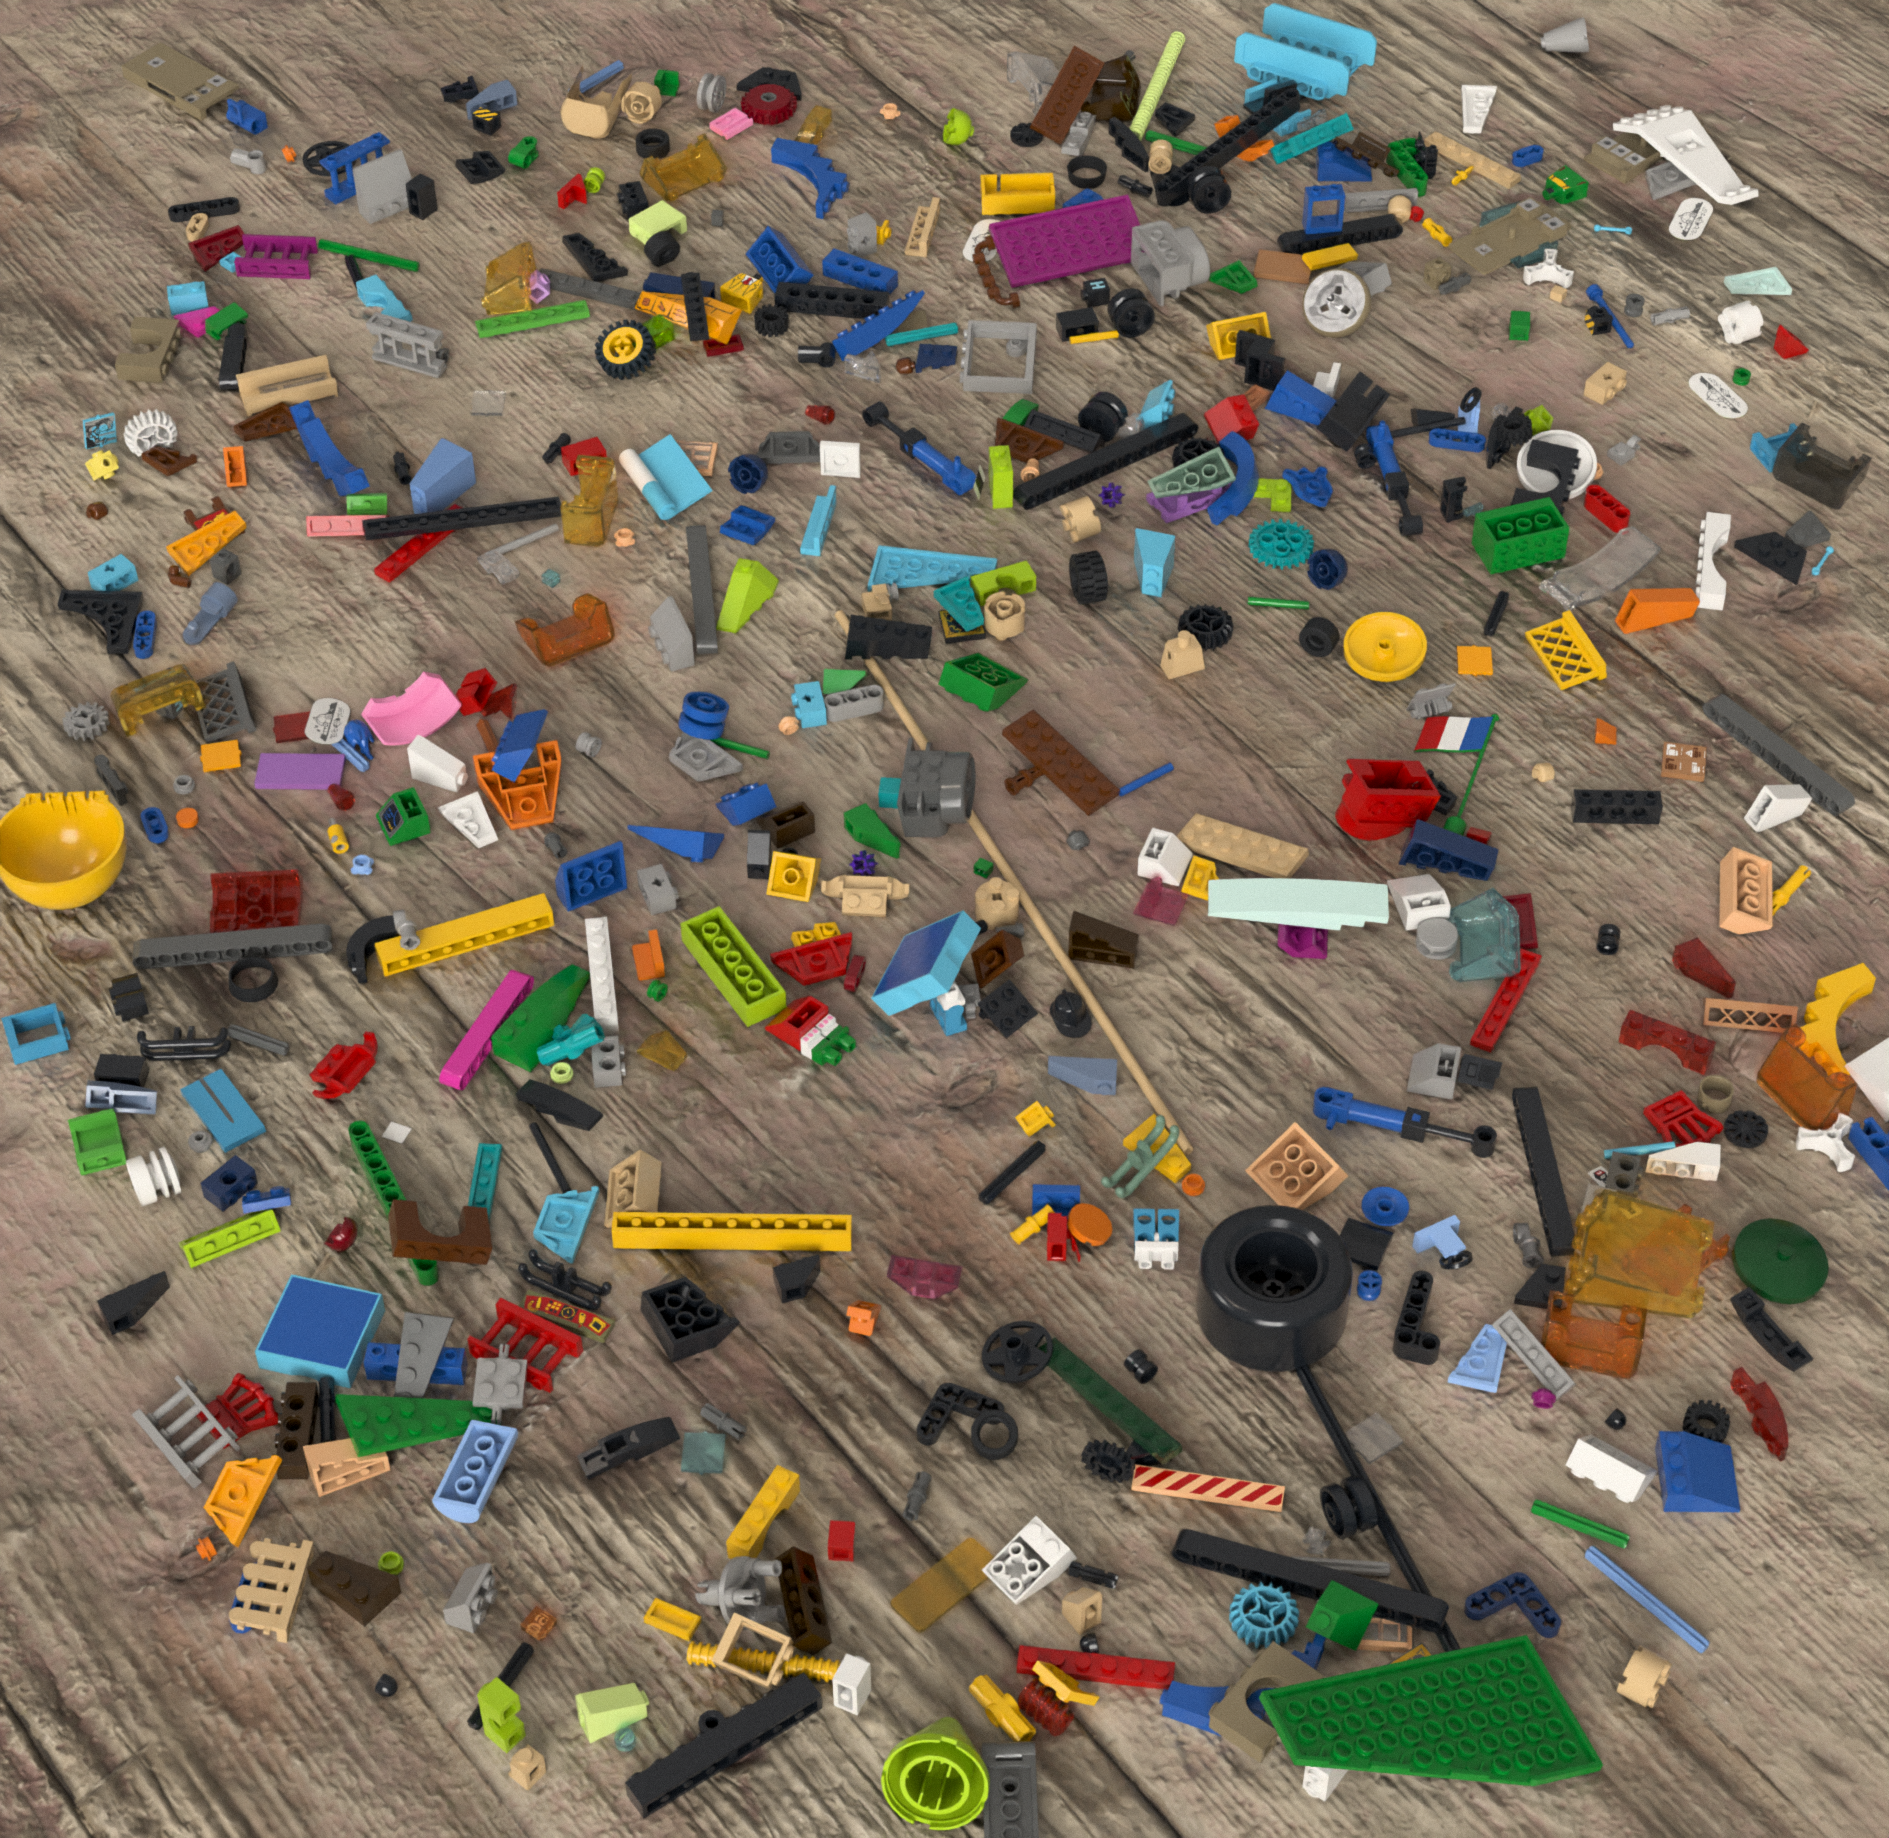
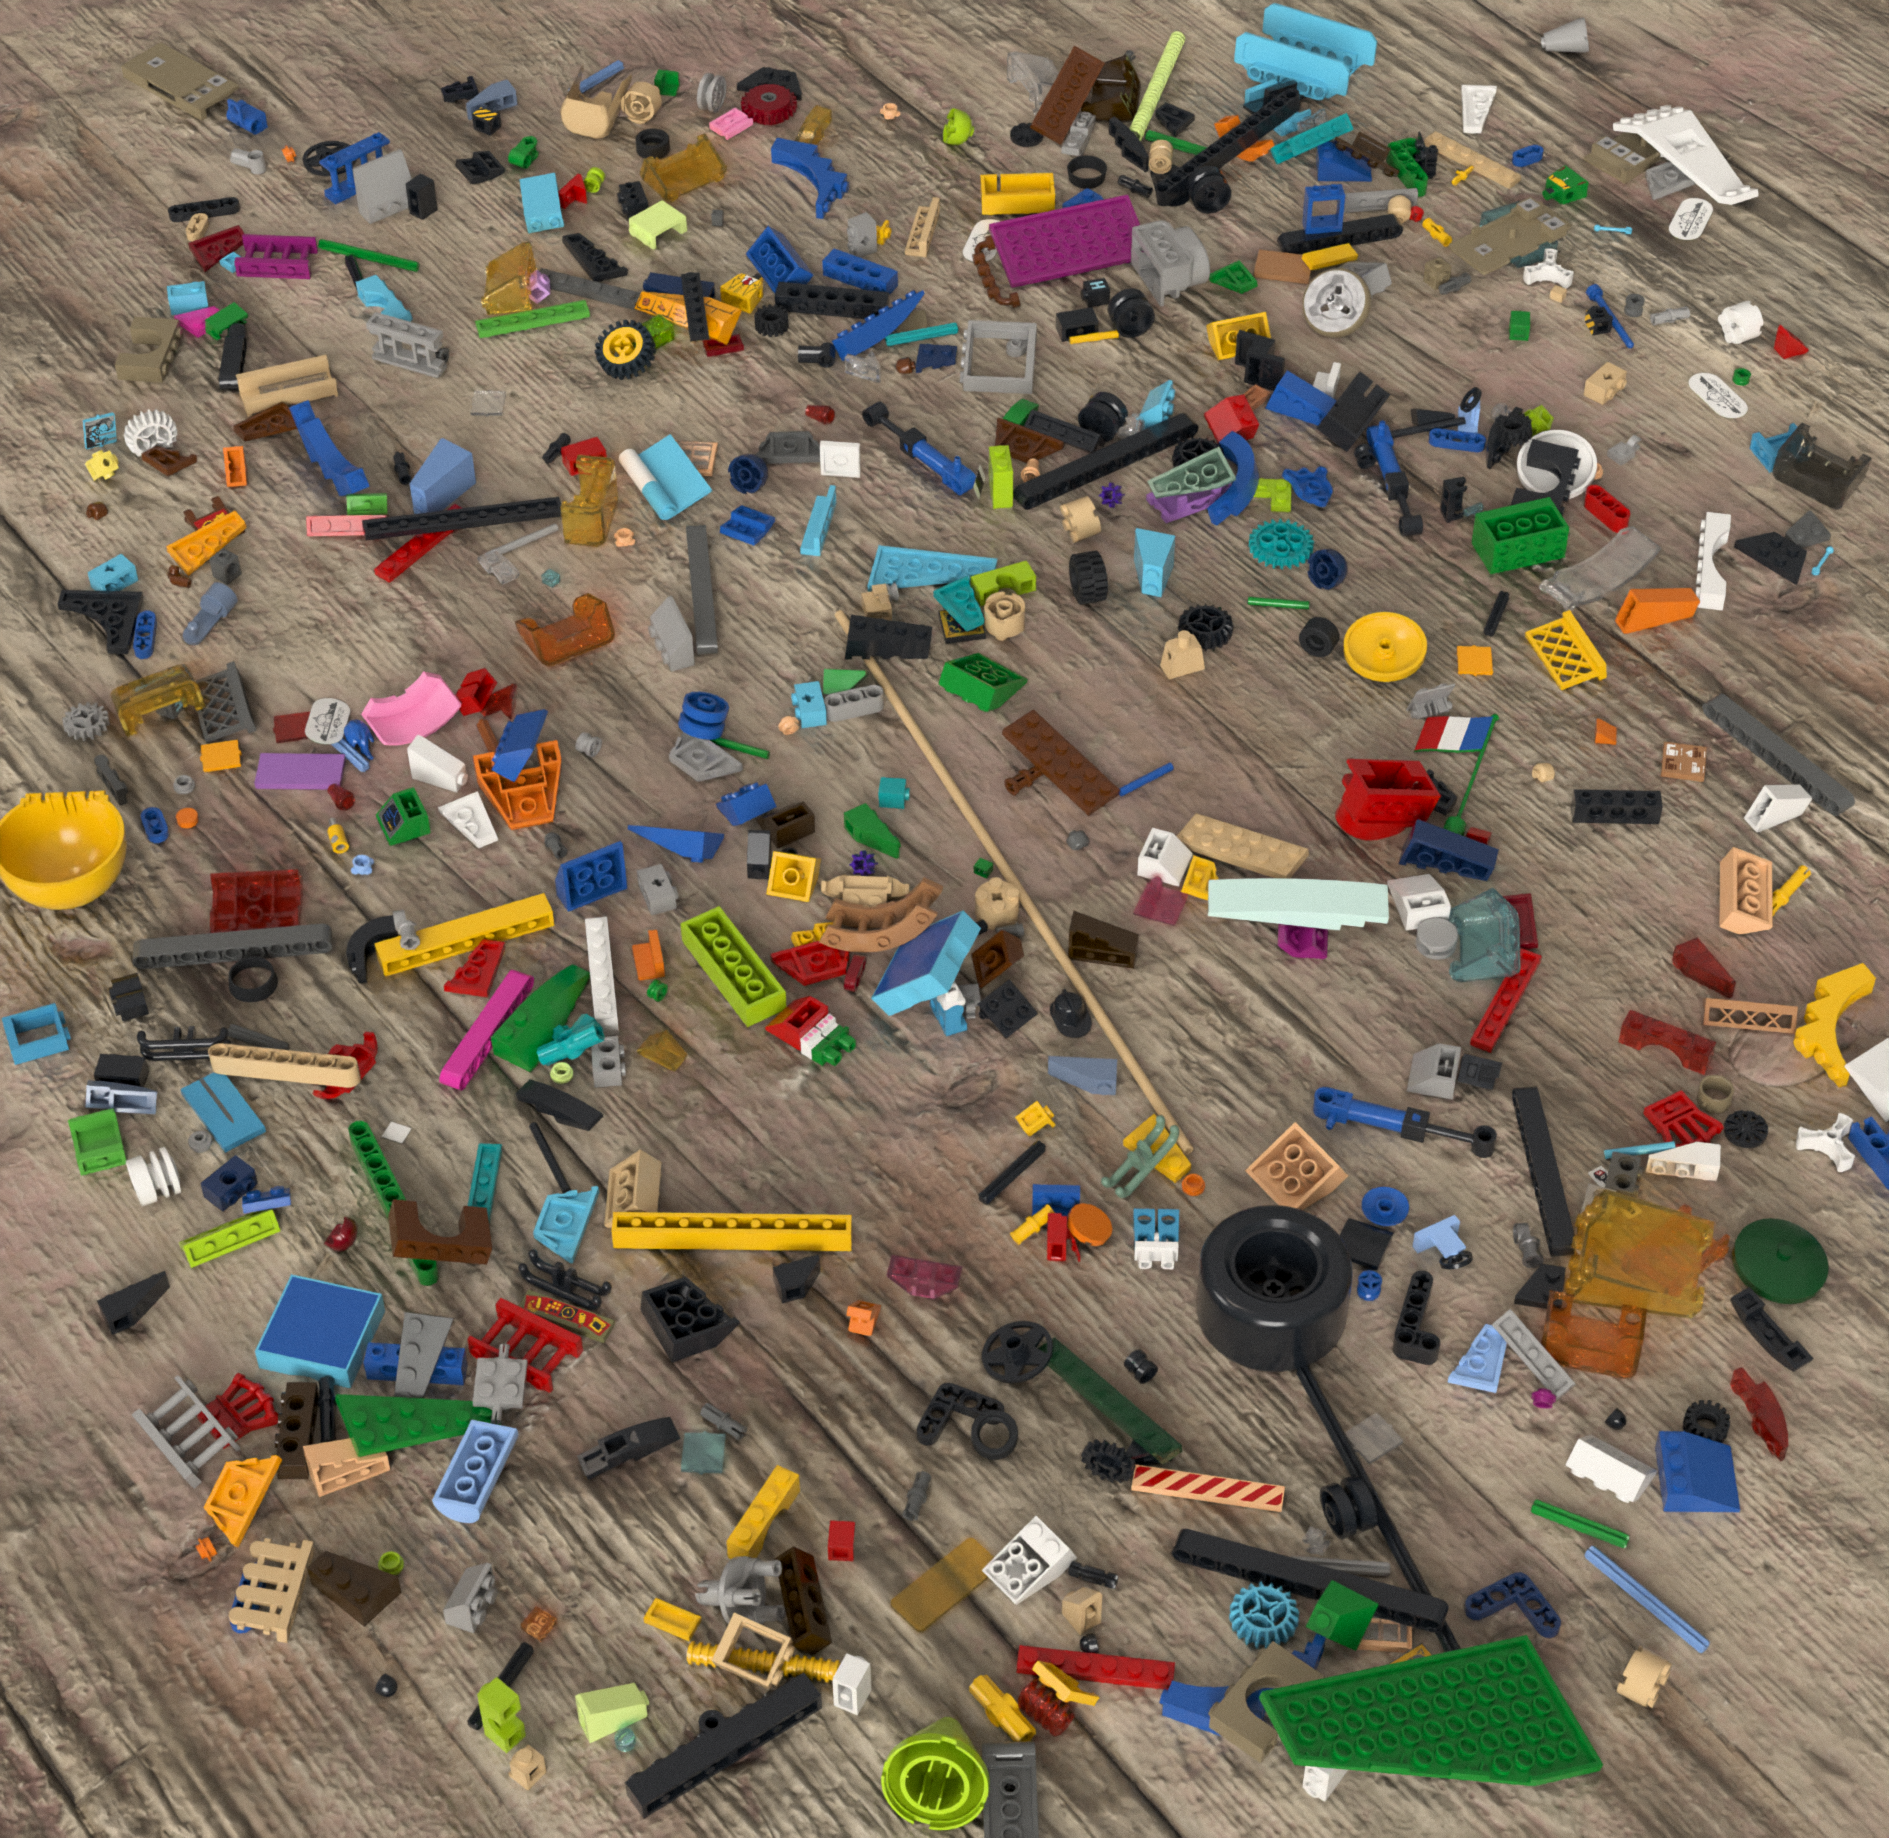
(284, 1065): none -> tan beam
(479, 971): none -> red wing
(541, 203): none -> medium azure panel
(661, 248): black tyre -> none
(745, 594): lime wedge -> none
(899, 921): none -> medium nougat fence
(935, 790): dark grey brick -> none
(1608, 939): black wheel -> none
(1763, 281): light aqua wing -> none
(1802, 1086): clear orange windscreen -> none

